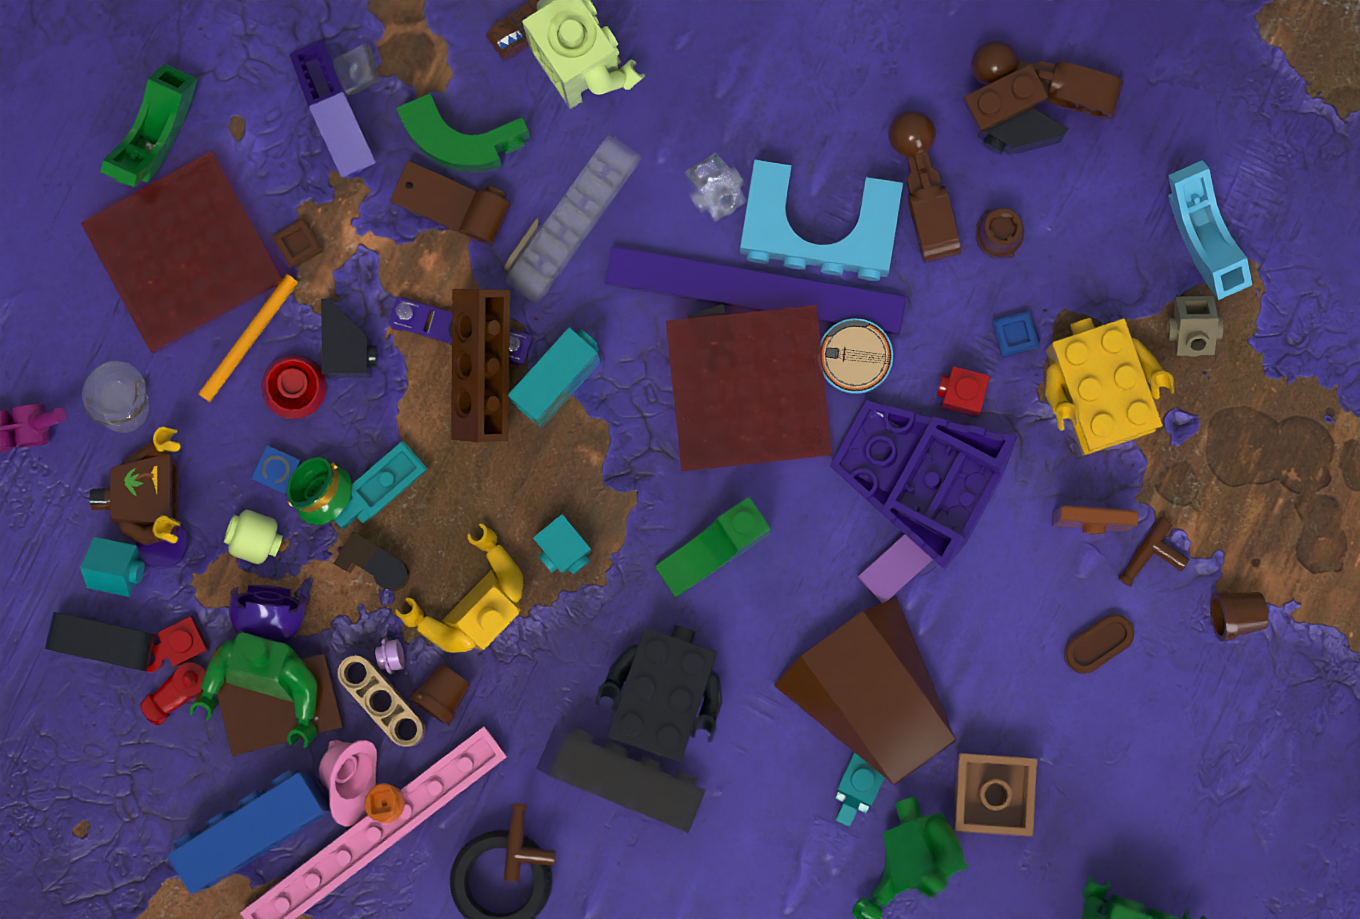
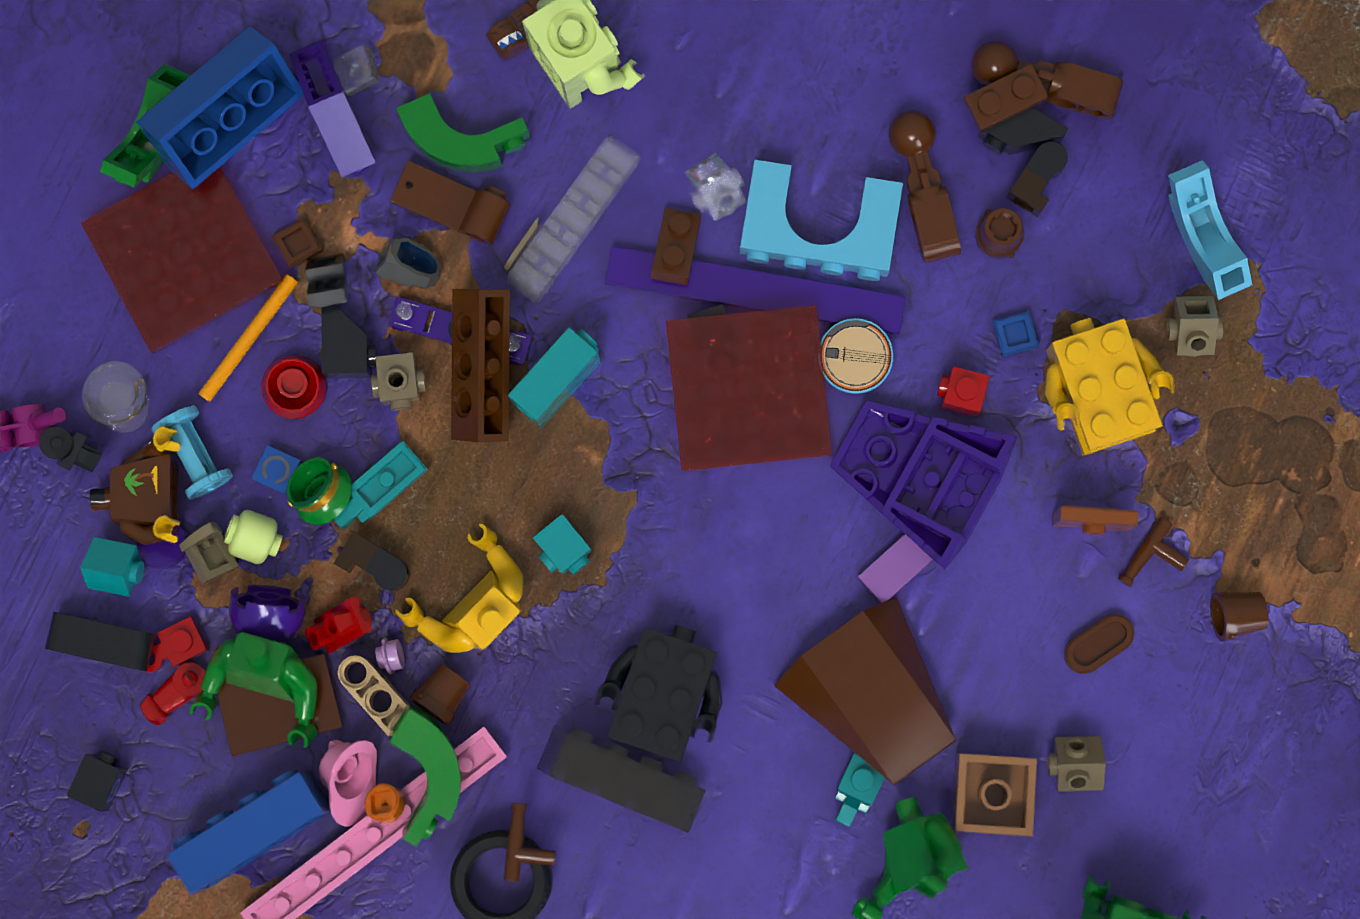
(68, 449): none -> black hips
(97, 780): none -> black brick
(193, 453): none -> medium azure hose
(208, 553): none -> dark tan tile
(221, 107): none -> blue brick
(326, 281): none -> black slope
(339, 626): none -> red hips
(396, 367): none -> dark tan brick
(407, 263): none -> dark grey rock
(430, 745): none -> green arch
(676, 246): none -> reddish brown plate
(714, 547): green arch -> none
(1044, 165): none -> leg
(1077, 763): none -> dark tan brick

